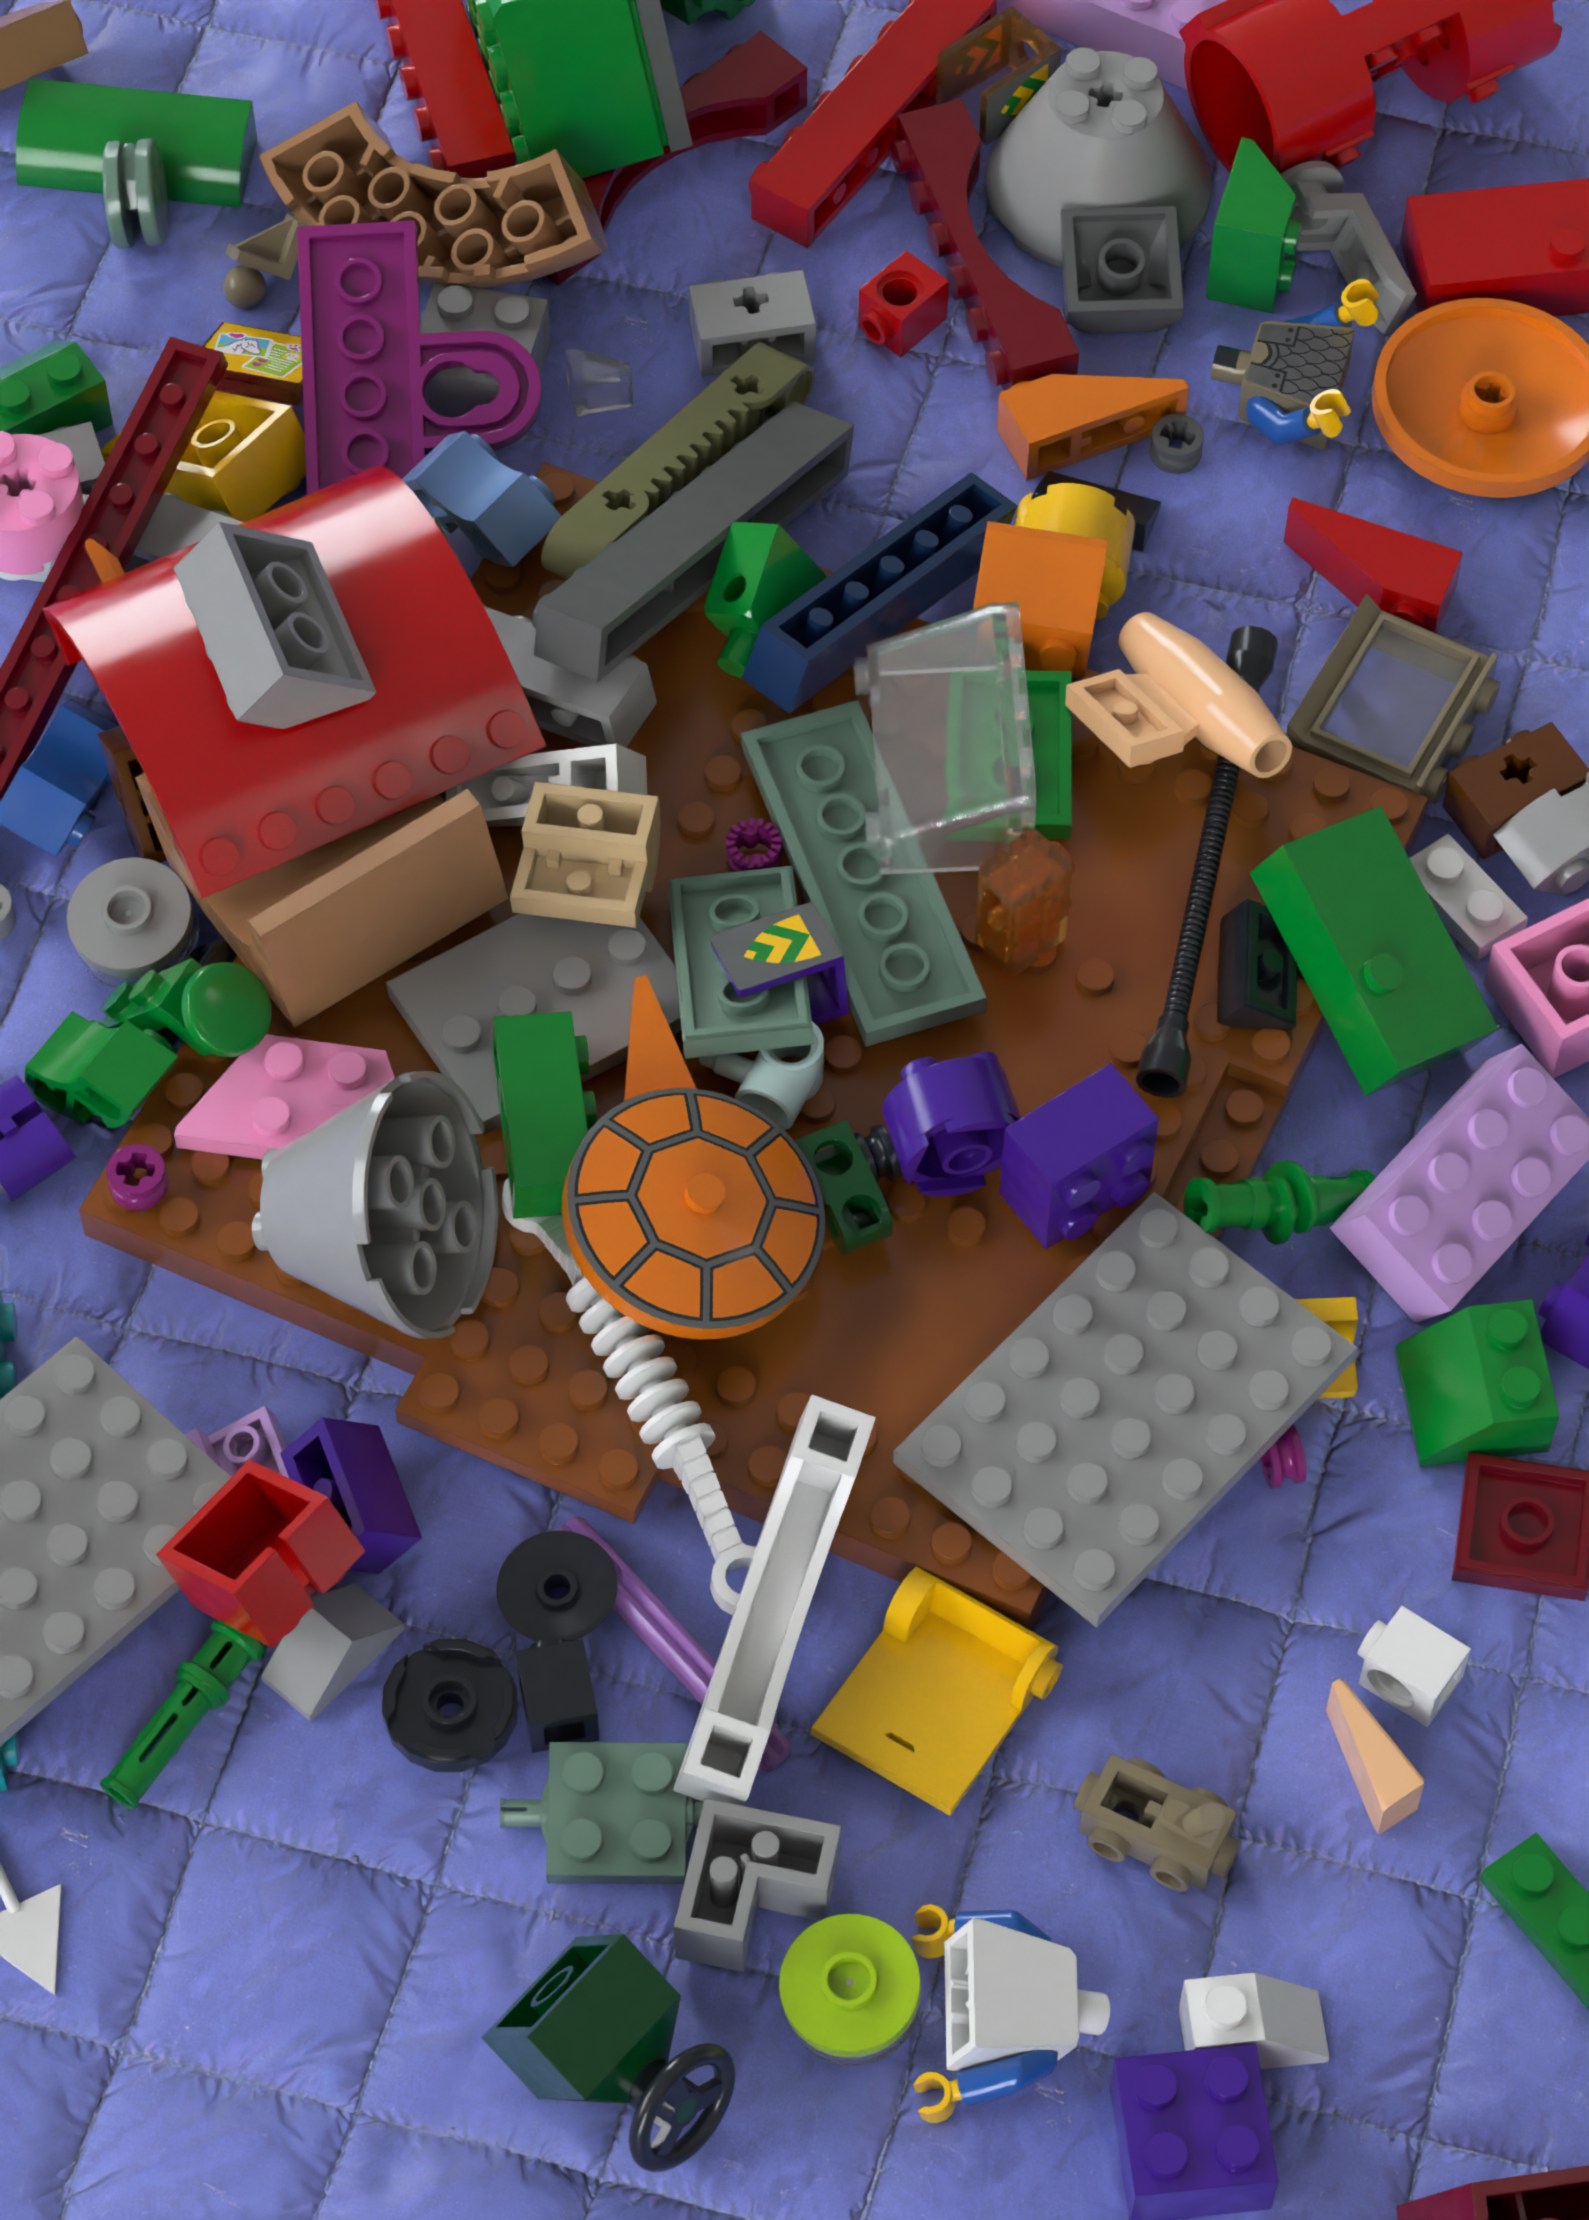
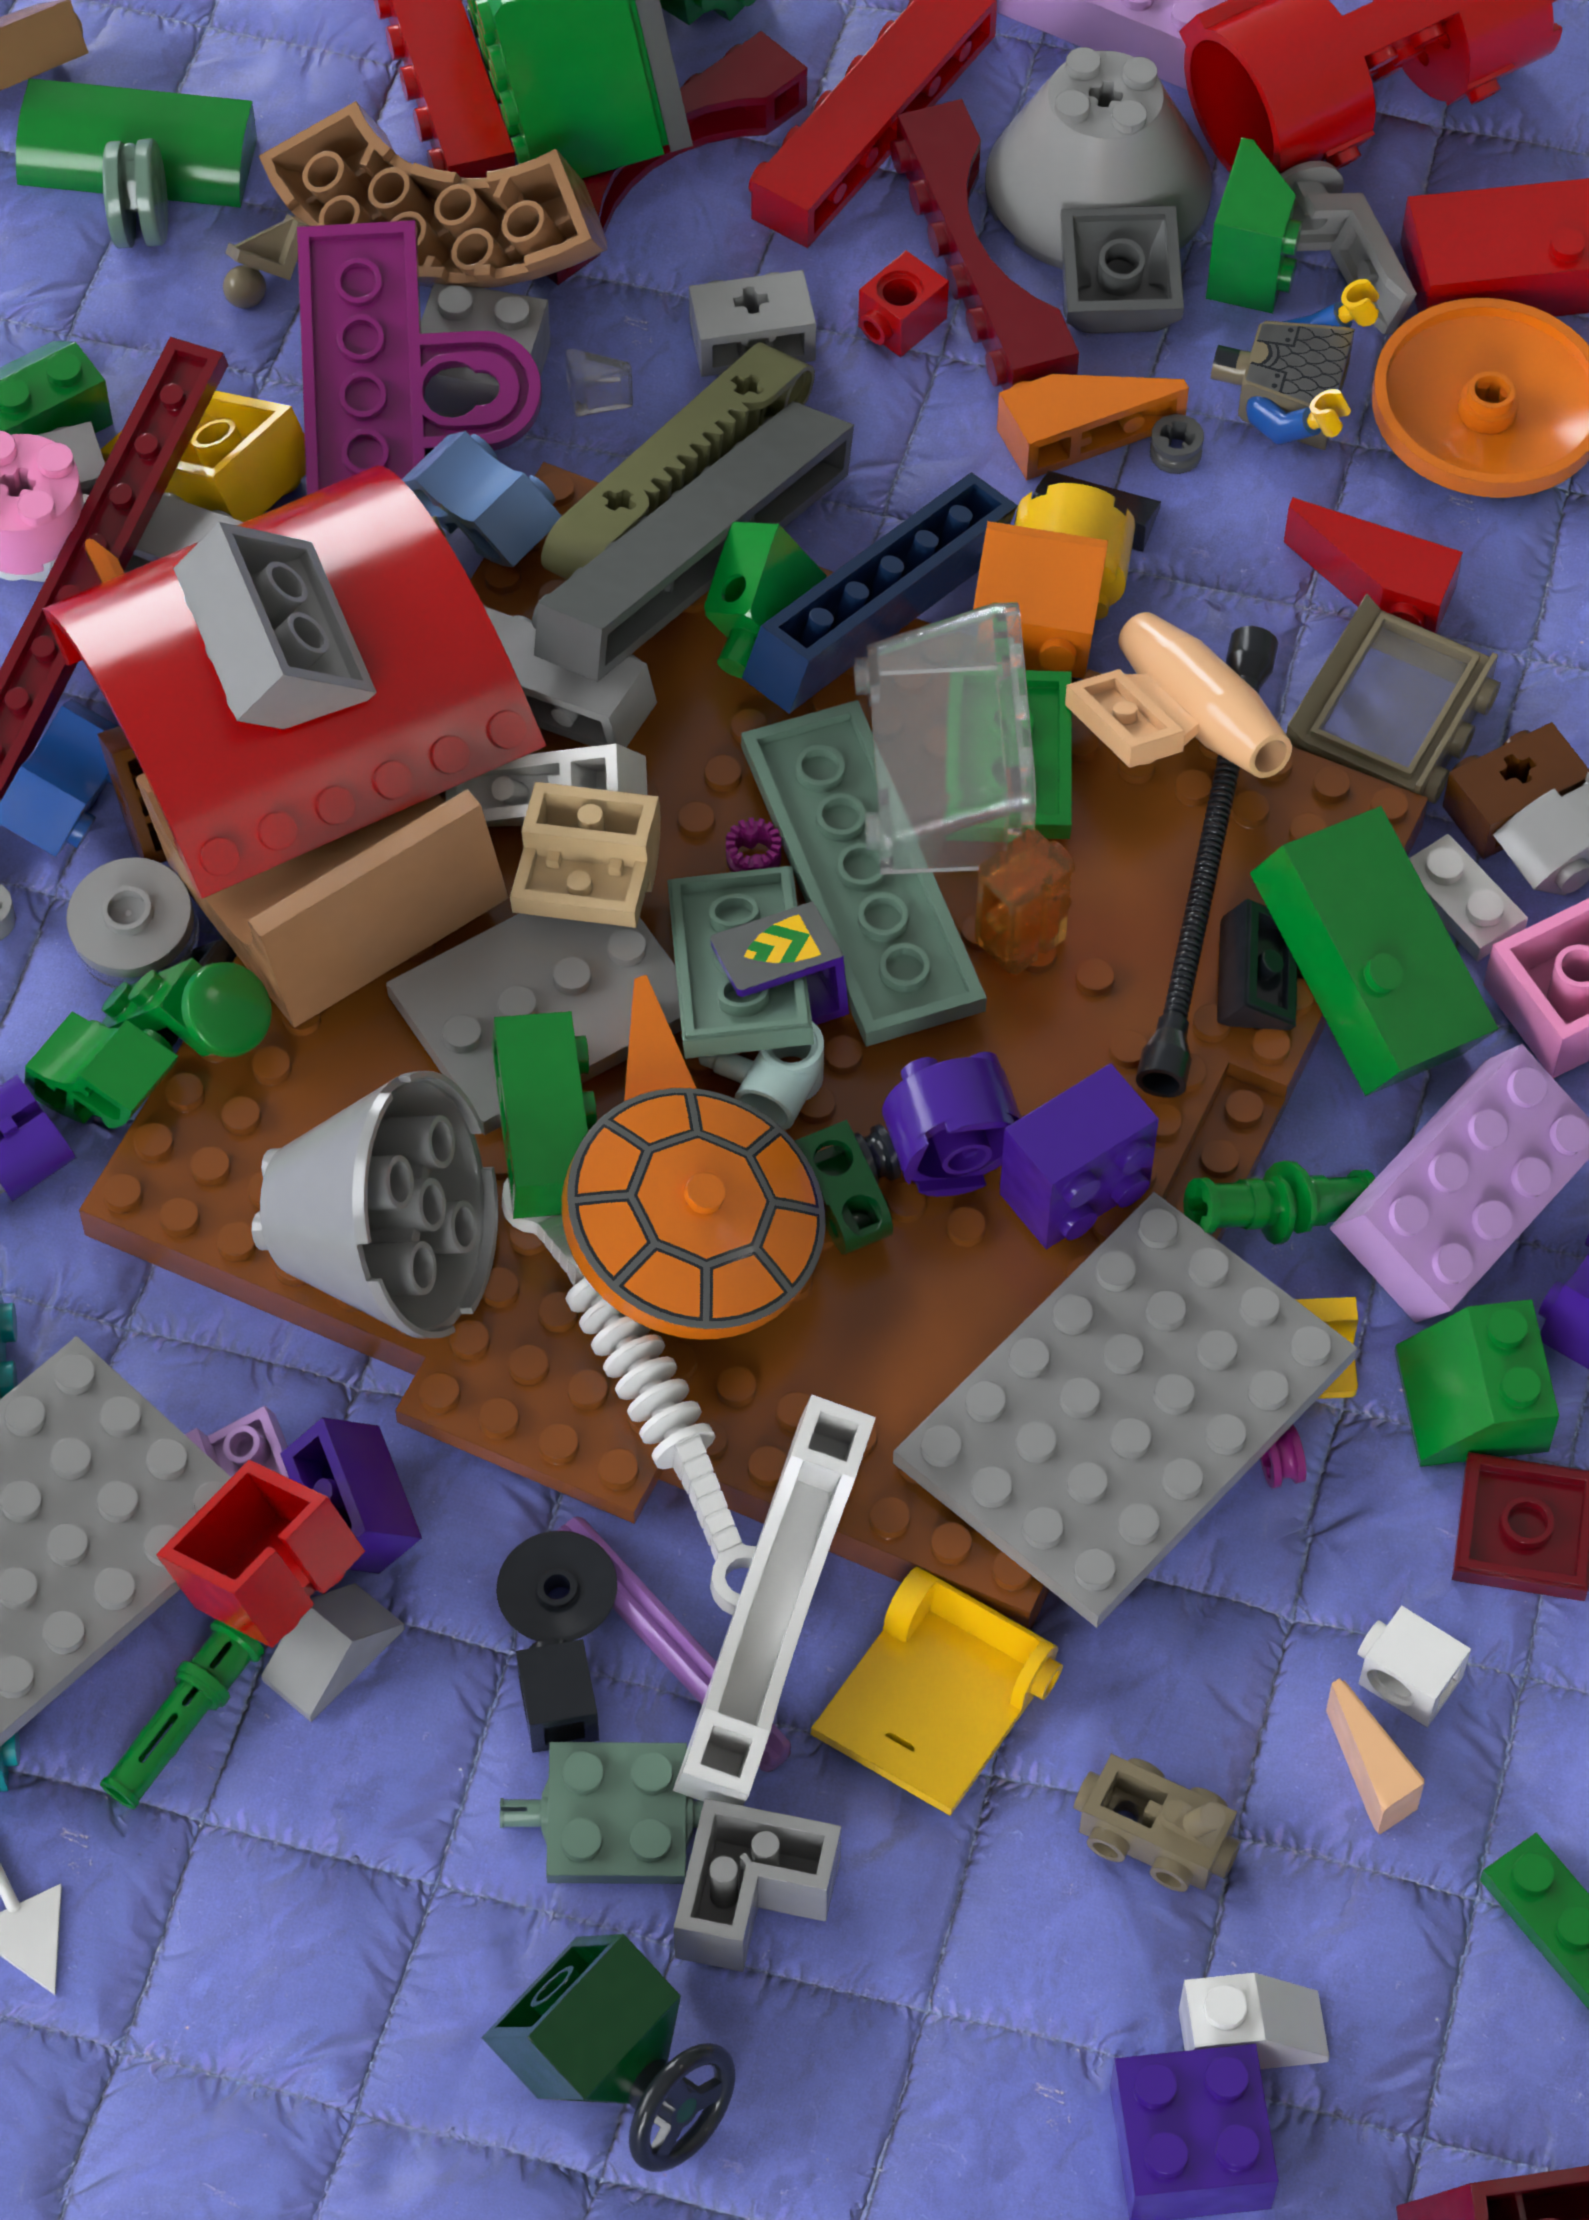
(123, 1166): magenta bush -> none
(259, 363): tile -> none
(280, 1094): bright pink wing -> none
(441, 1675): black plate -> none
(851, 1989): lime piece -> none
(988, 51): clear orange piece -> none
(1006, 2005): white torso -> none

